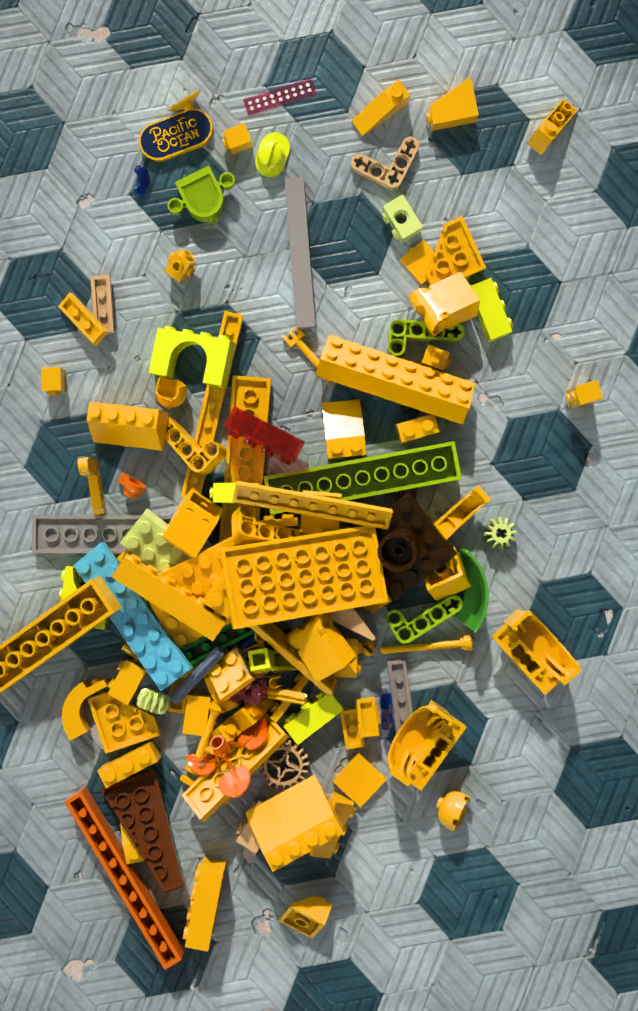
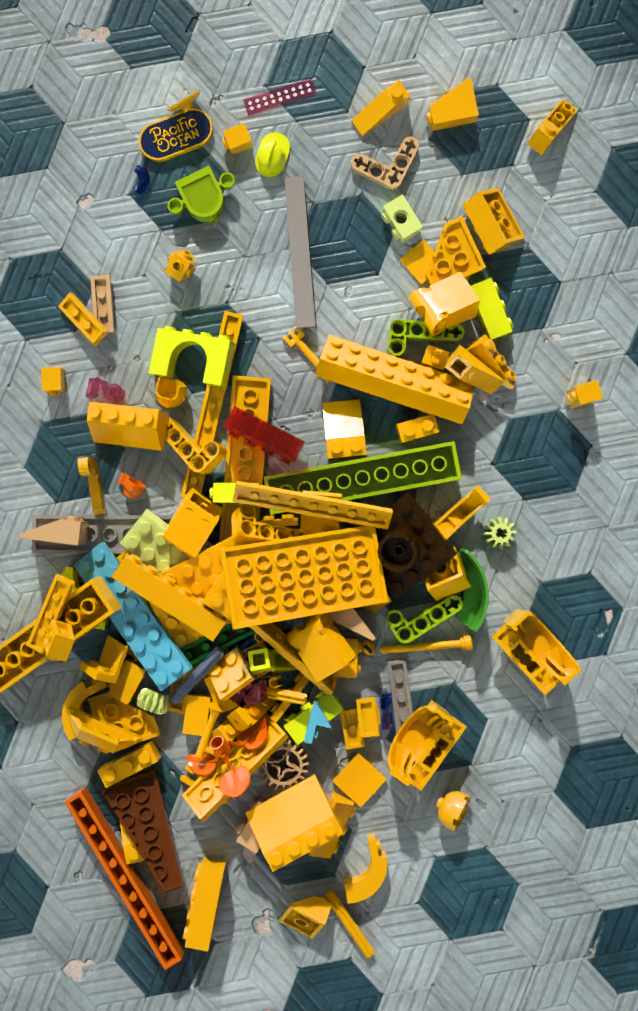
(51, 609): none -> yellow tile
(58, 641): none -> yellow brick
(64, 531): none -> tan slope
(100, 732): none -> yellow wedge
(110, 662): none -> yellow bracket
(112, 392): none -> clear pink leg
(239, 718): none -> yellow tile
(317, 717): none -> medium azure slope
(349, 924): none -> yellow axle
(367, 883): none -> yellow arch
(473, 371): none -> yellow slope
(485, 351): none -> yellow slope
(493, 220): none -> yellow slope

